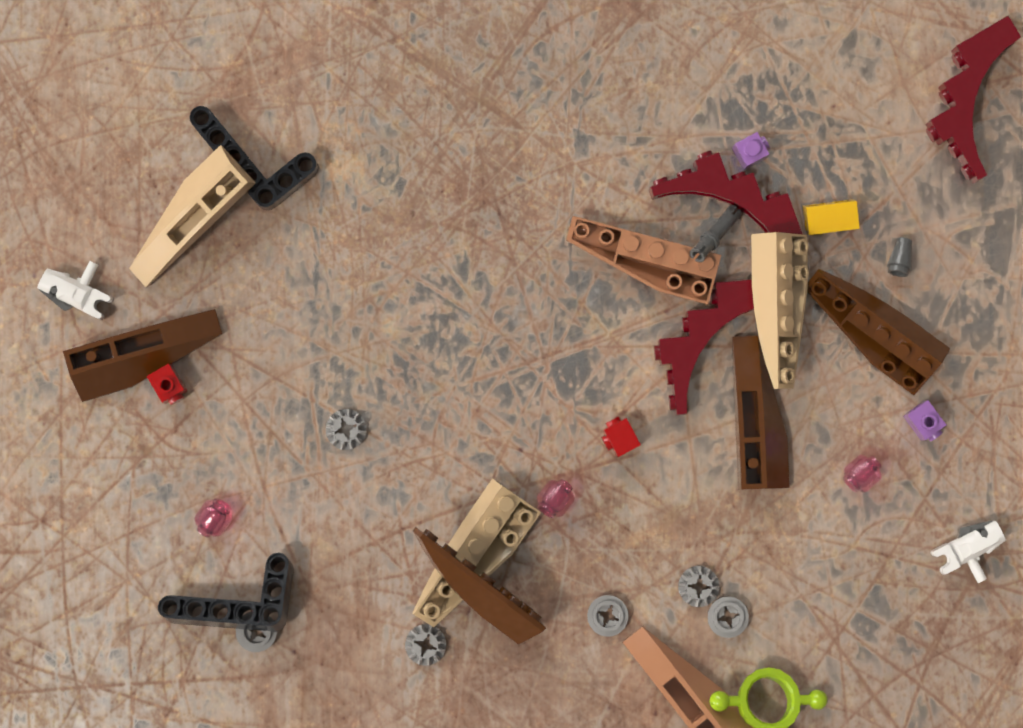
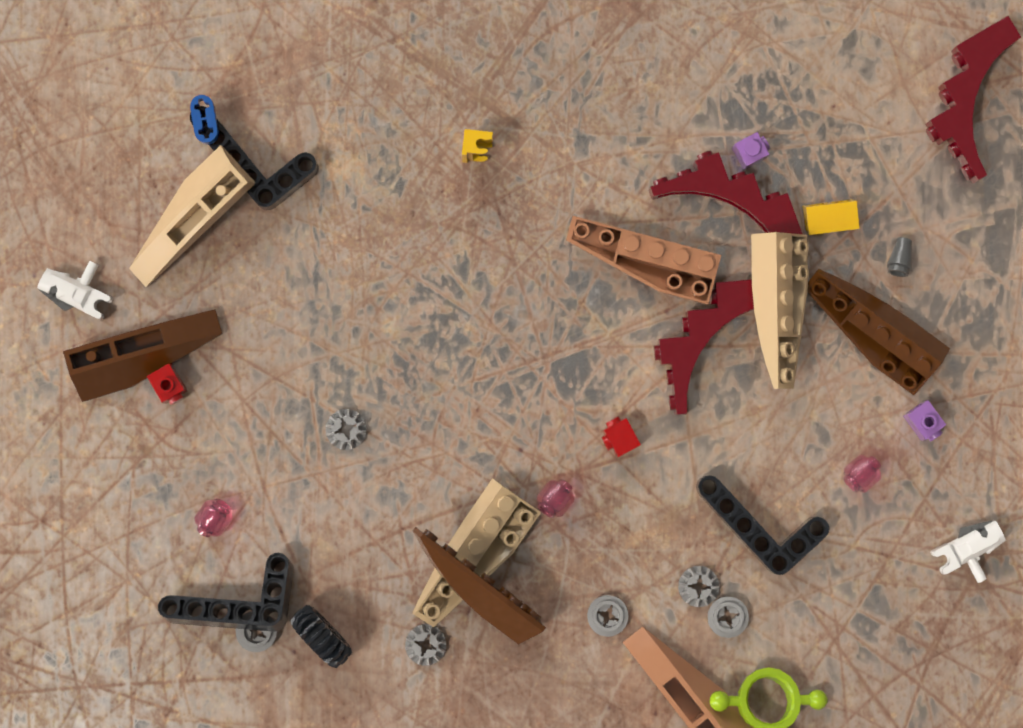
(210, 118): none -> blue beam
(321, 636): none -> black gear
(475, 144): none -> yellow hinge
(711, 239): dark grey pin -> none
(756, 530): none -> black beam
(758, 421): reddish brown wedge -> none

